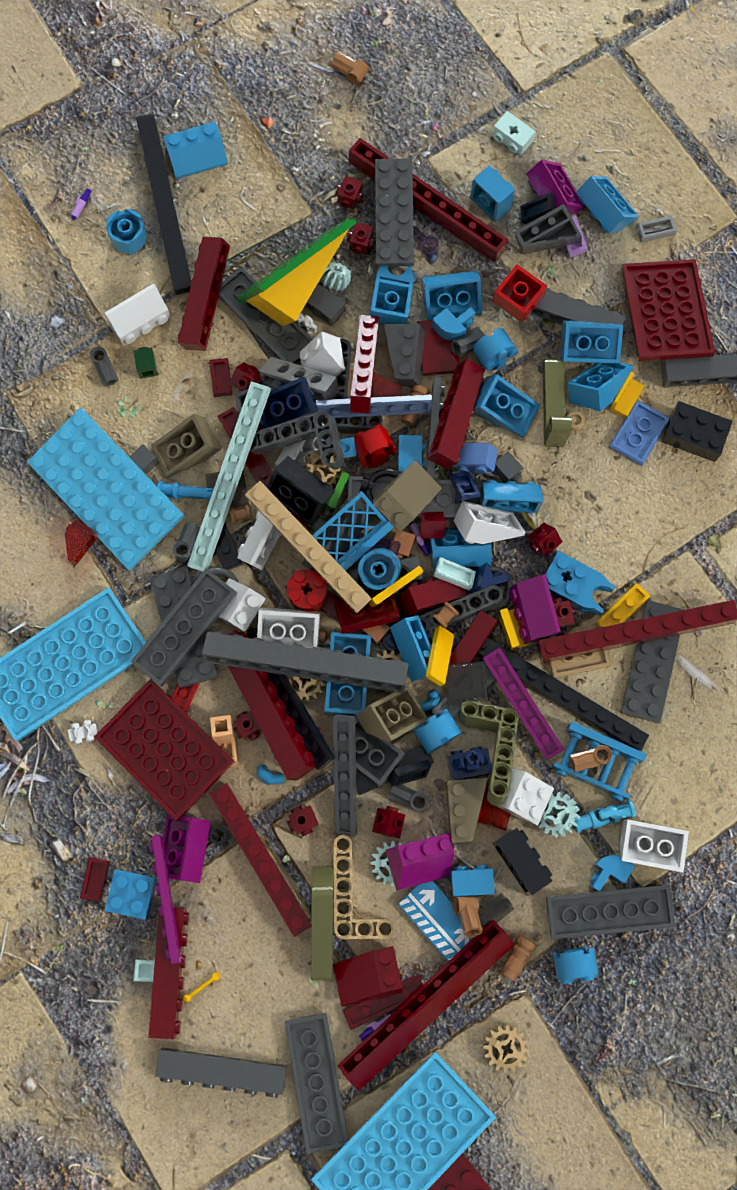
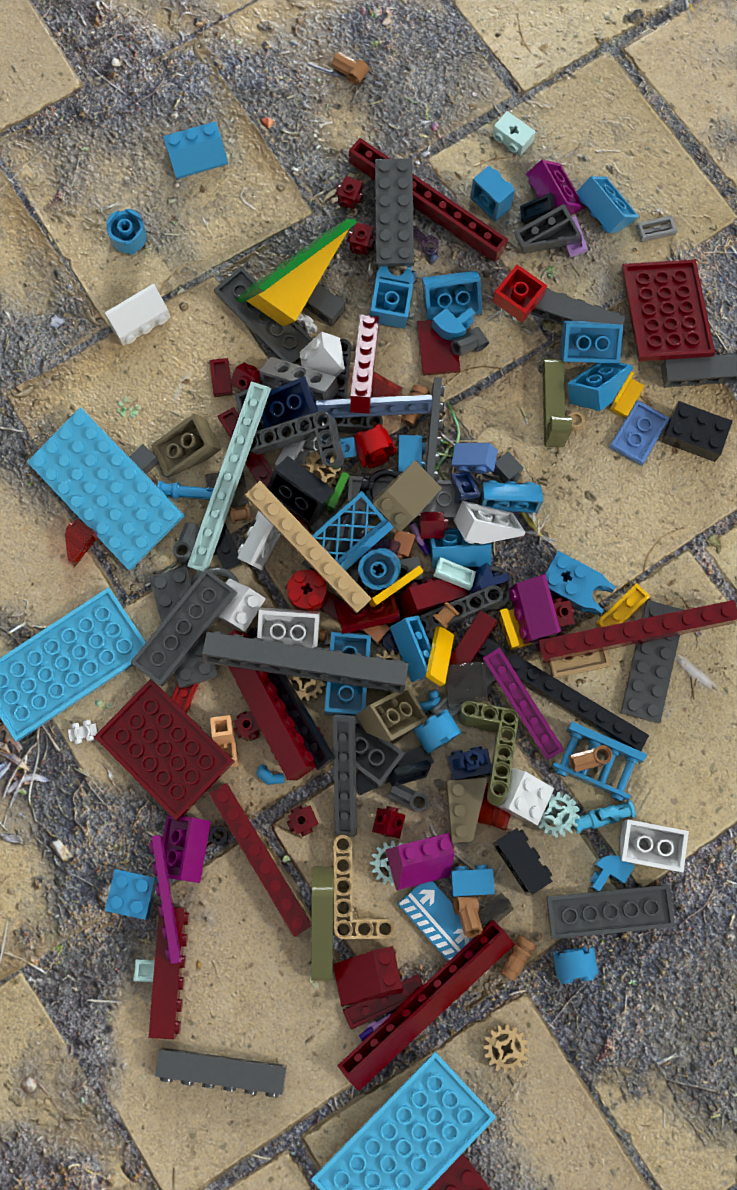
(80, 203): piece -> none
(95, 879): dark red tile -> none
(103, 367): dark grey piece -> none
(145, 362): dark green brick -> none
(164, 204): black beam -> none
(203, 293): dark red brick -> none
(215, 976): yellow hinge -> none
(316, 1083): dark grey plate -> none
(336, 276): light aqua gear -> none
(406, 351): dark grey wedge -> none
(456, 414): dark red brick -> none
(495, 350): dark azure brick -> none
(505, 405): dark azure slope -> none
(544, 539): dark red brick -> none

